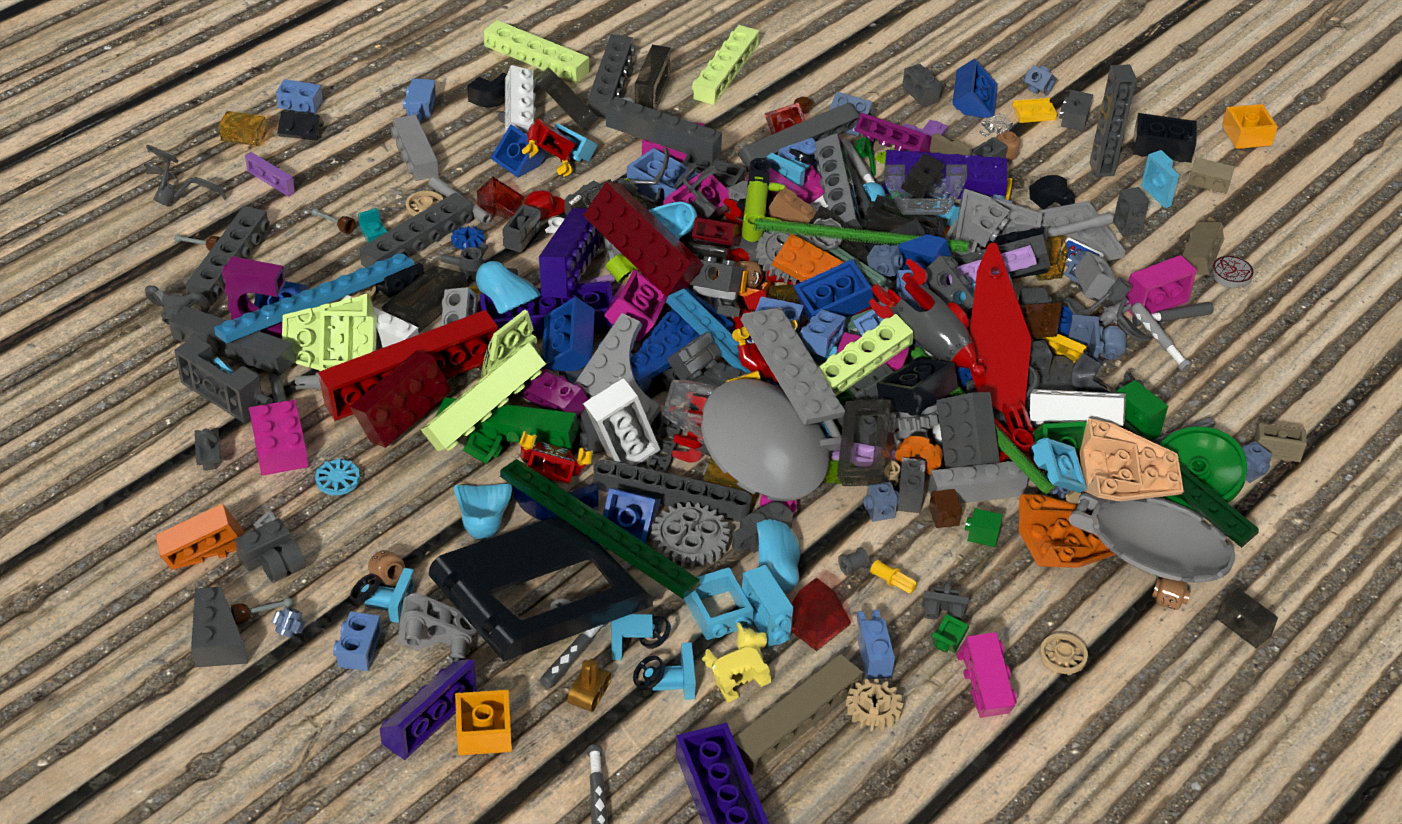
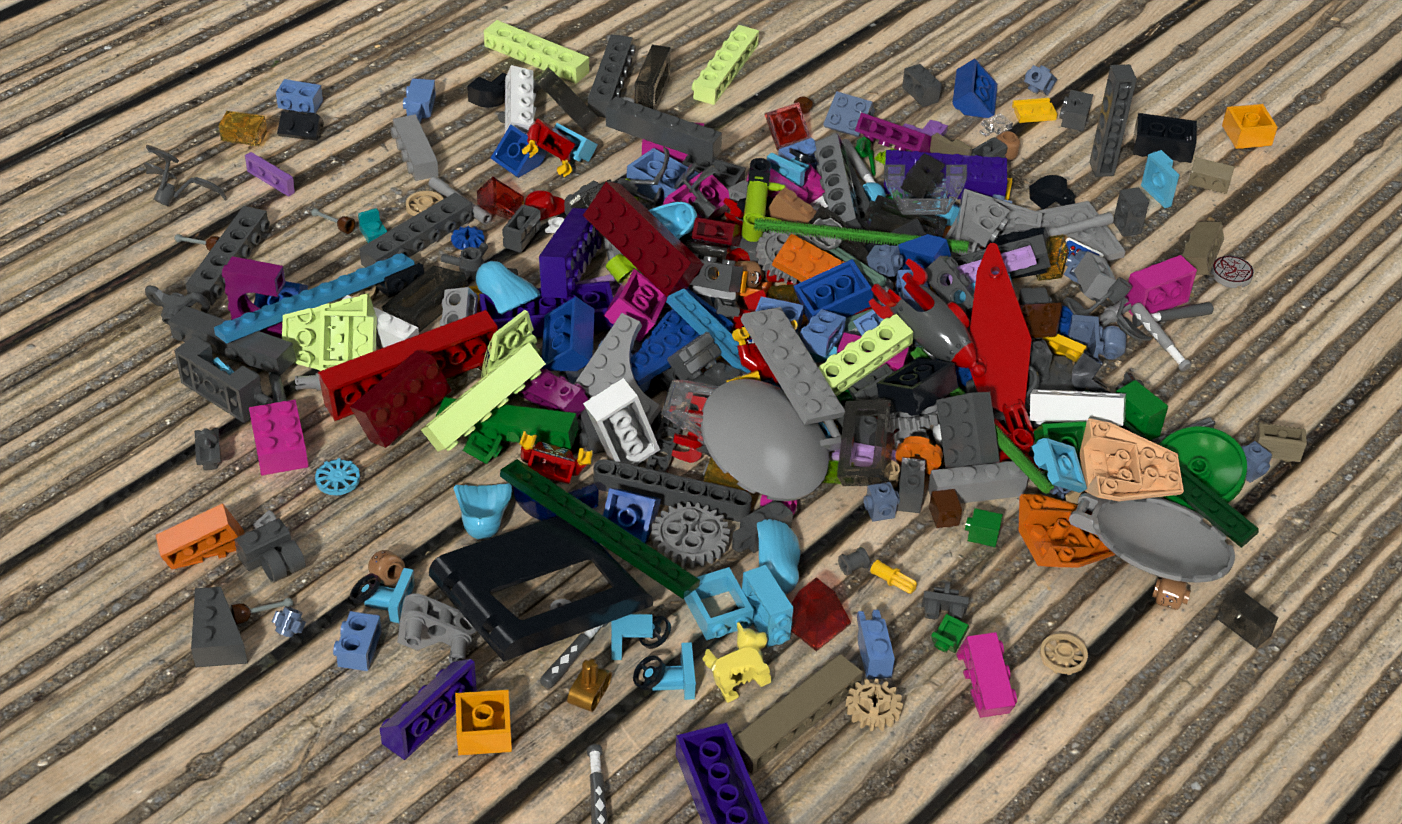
(819, 127): dark grey beam -> none

